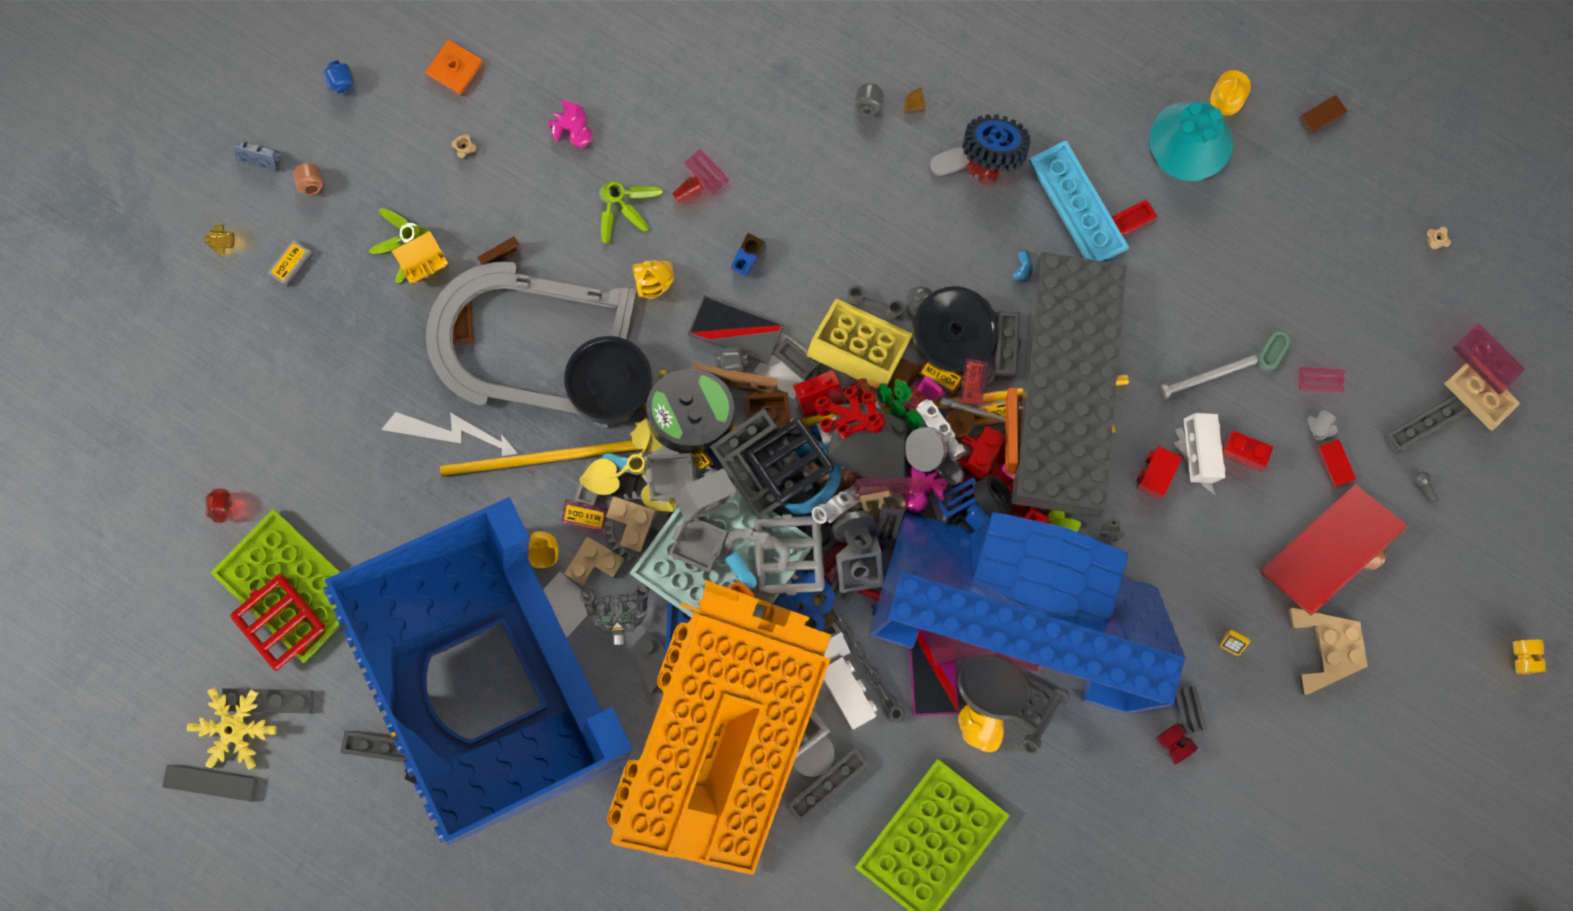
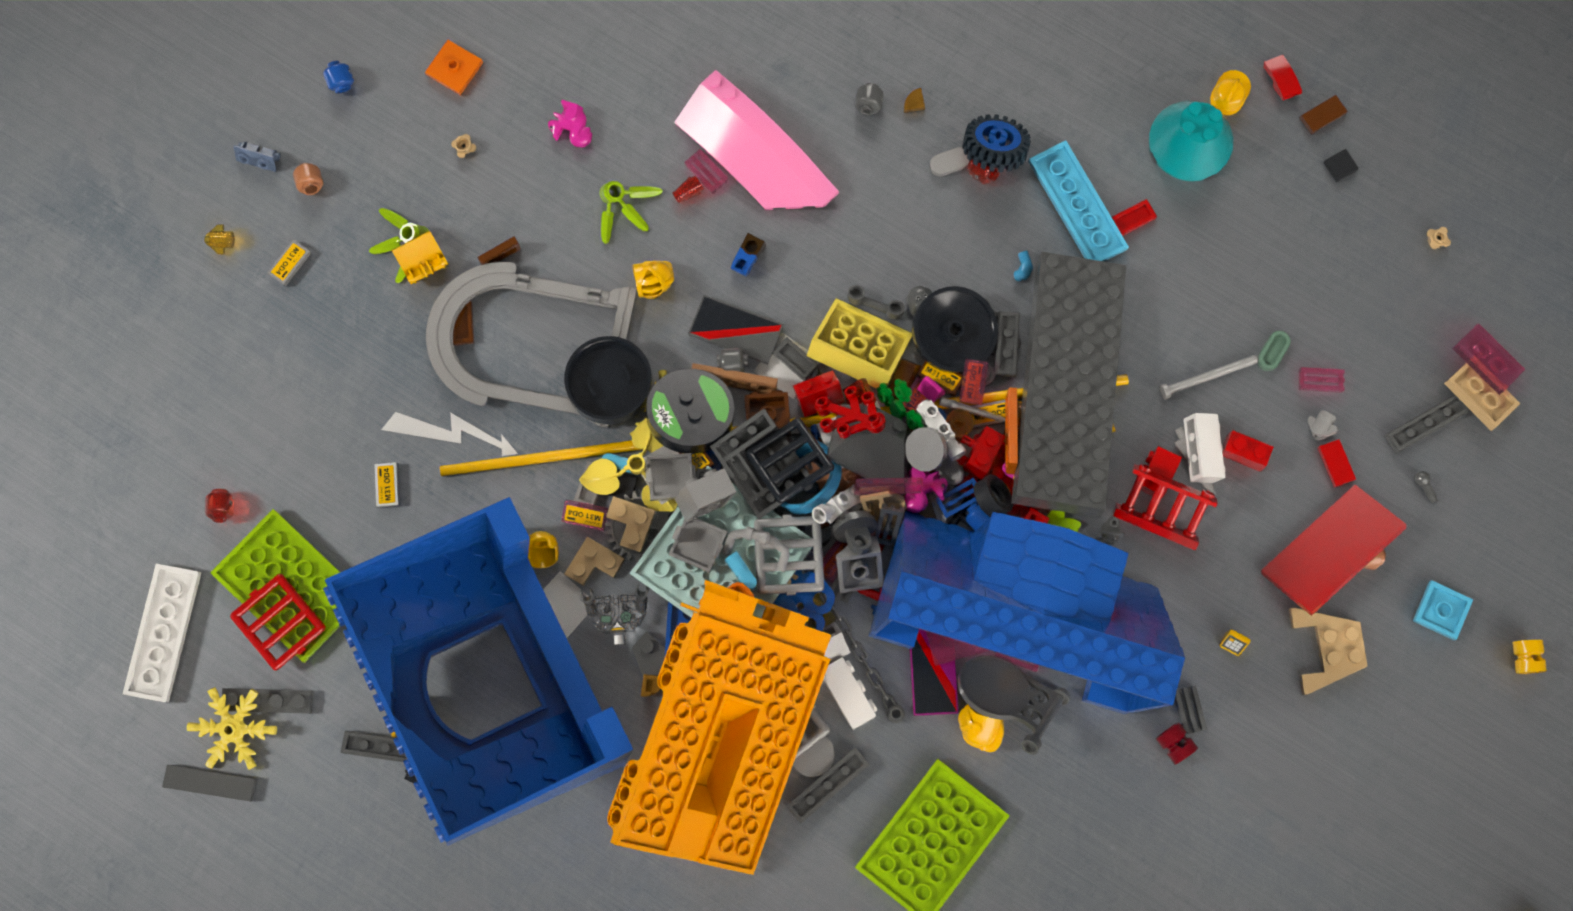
(162, 633): none -> white plate
(387, 485): none -> tile
(649, 685): none -> pearl gold tile
(753, 147): none -> bright pink slope
(1166, 528): none -> red fence
(1283, 77): none -> red slope
(1341, 165): none -> black piece
(1442, 610): none -> medium azure plate

